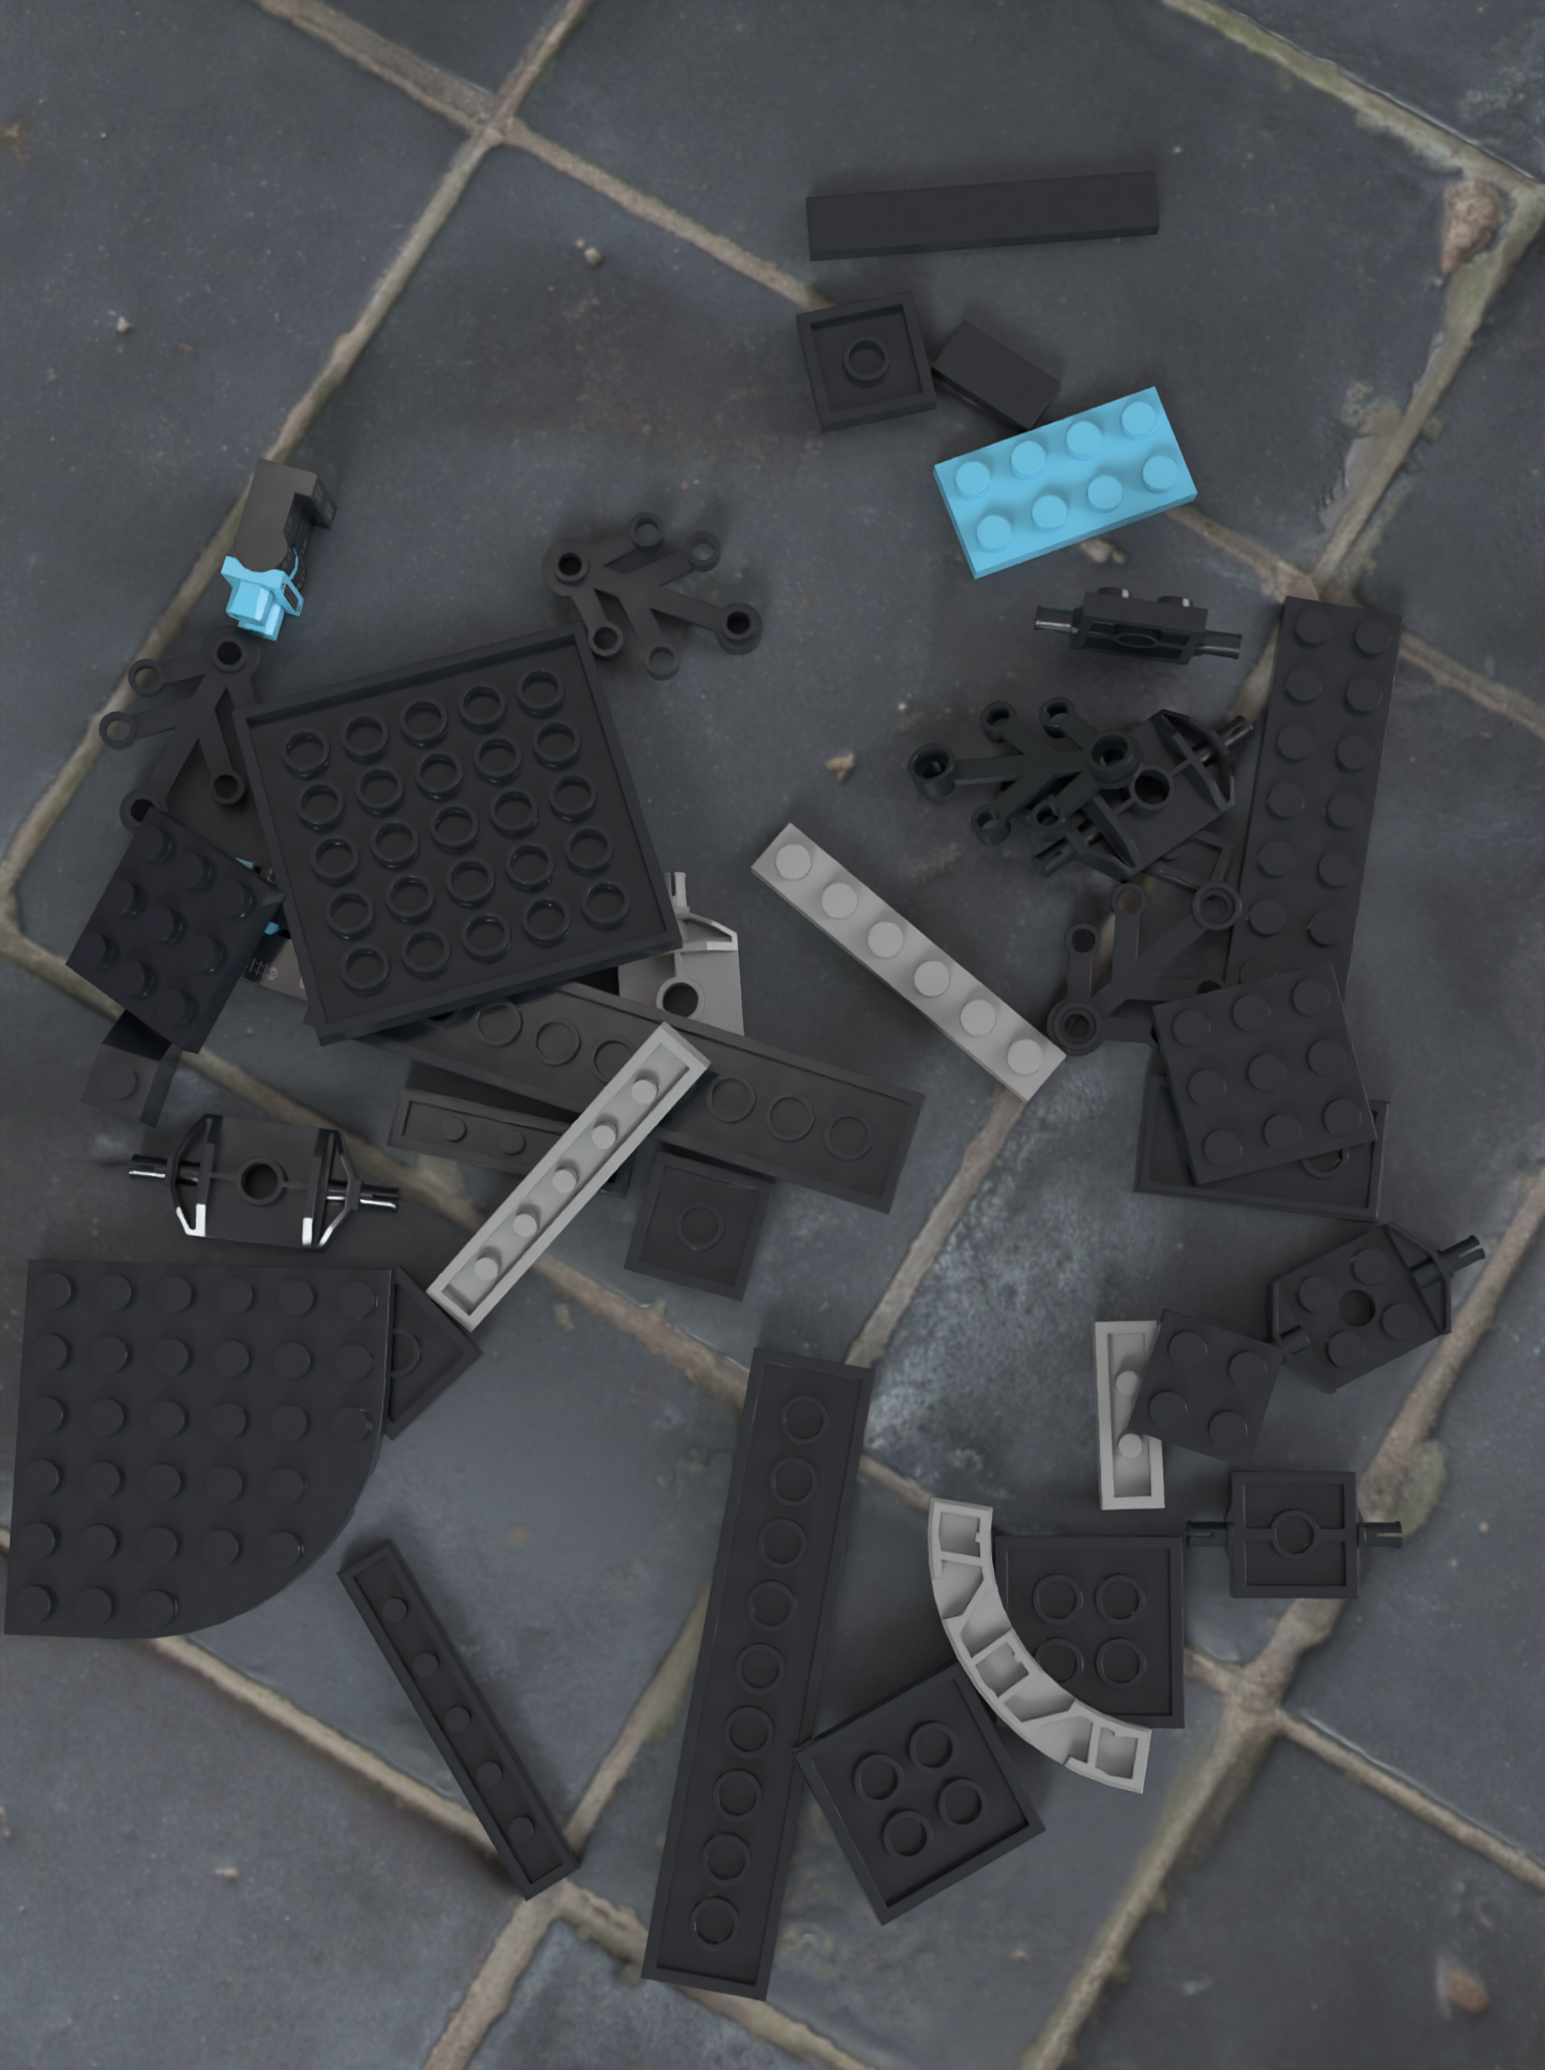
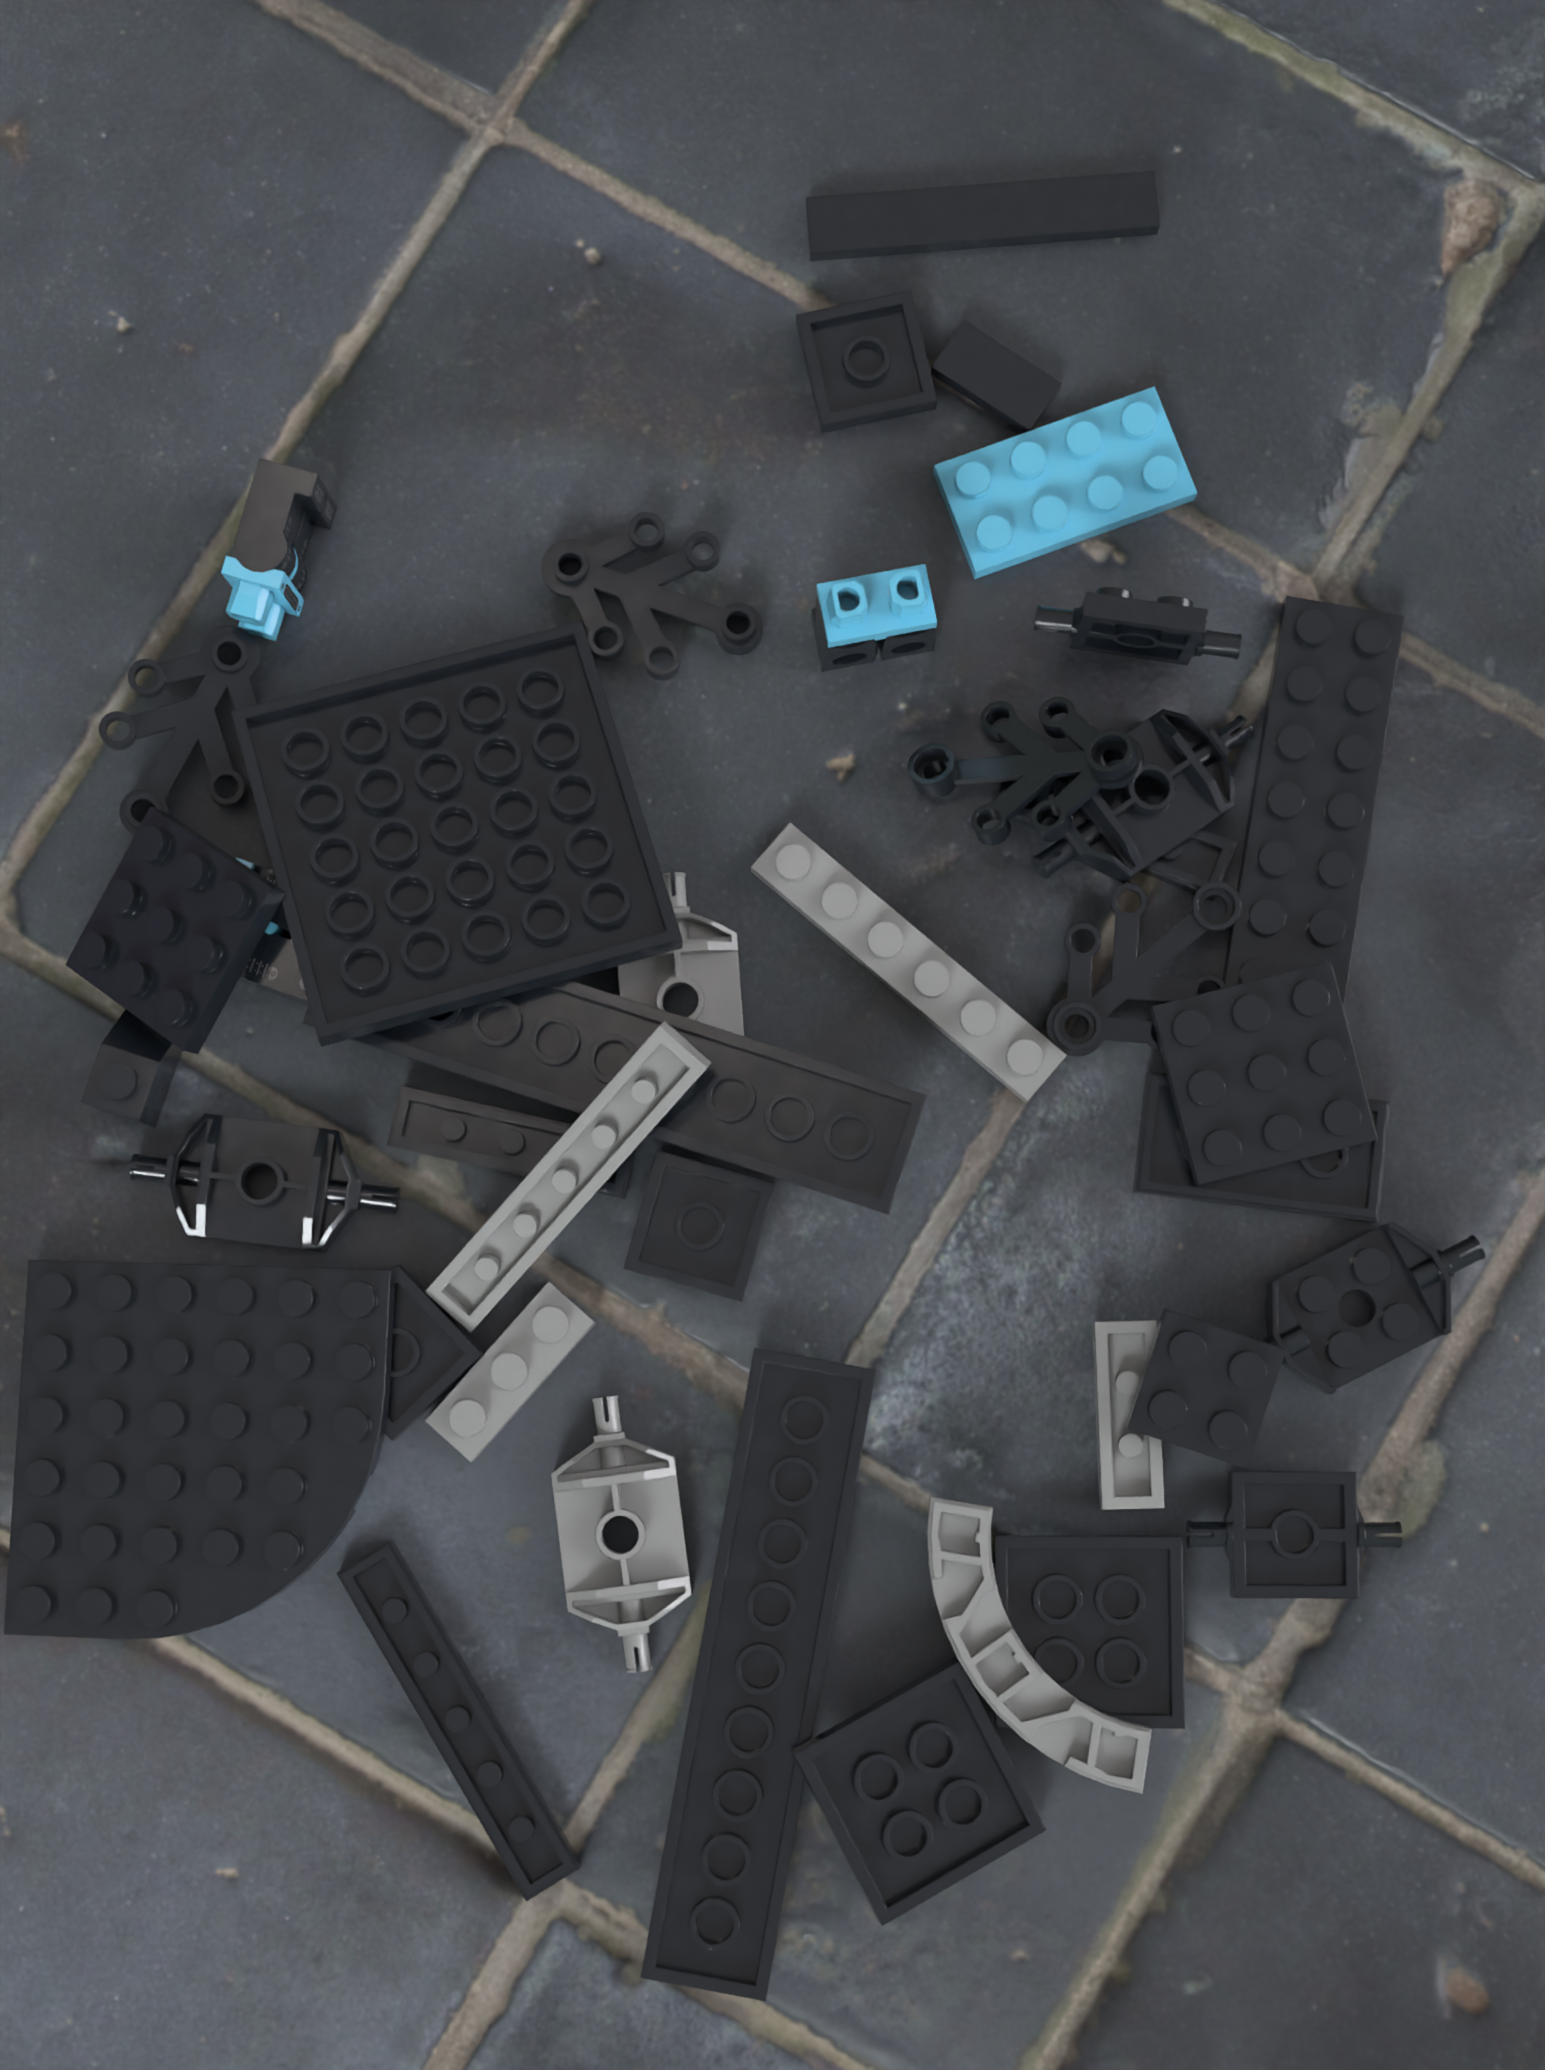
(510, 1372): none -> light grey plate
(632, 1586): none -> light grey plate
(877, 606): none -> medium azure hips

